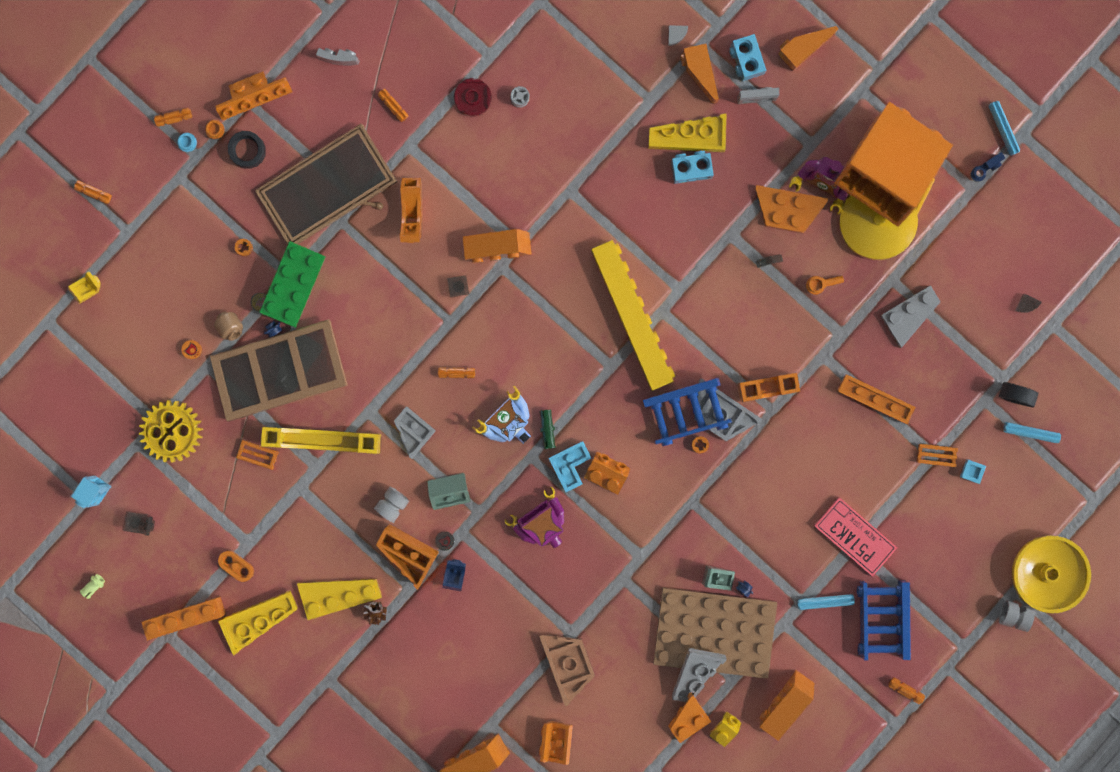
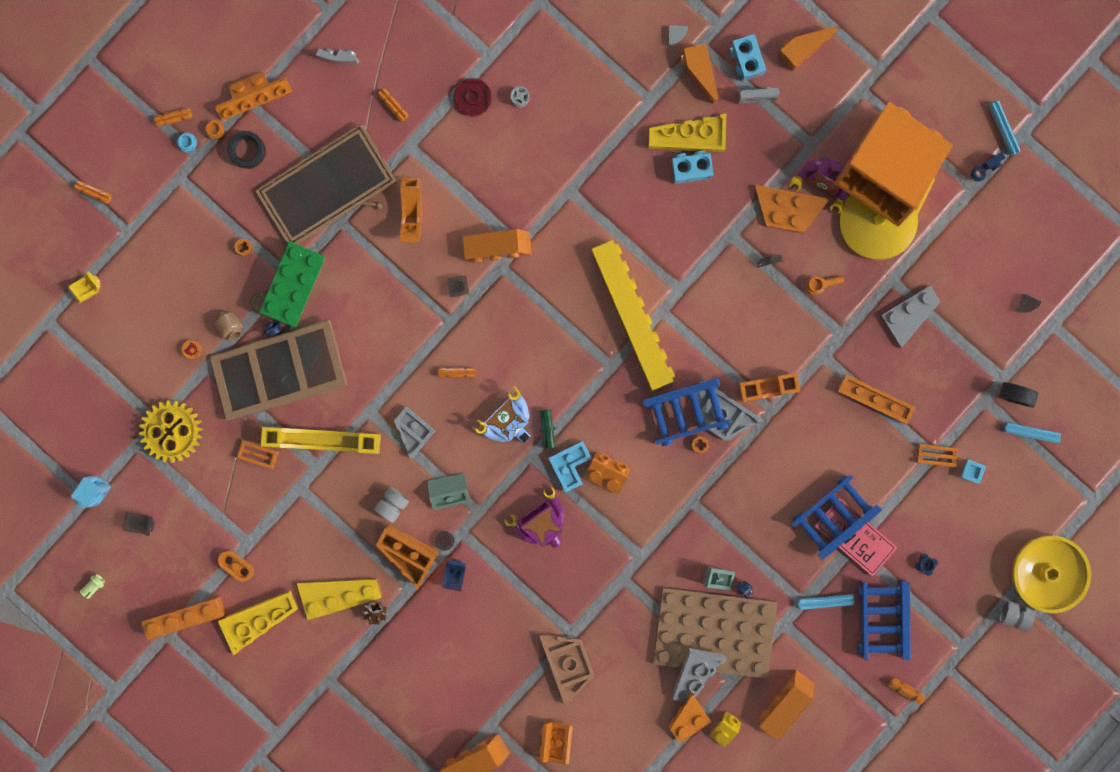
(853, 523): none -> blue fence
(932, 563): none -> dark blue plate

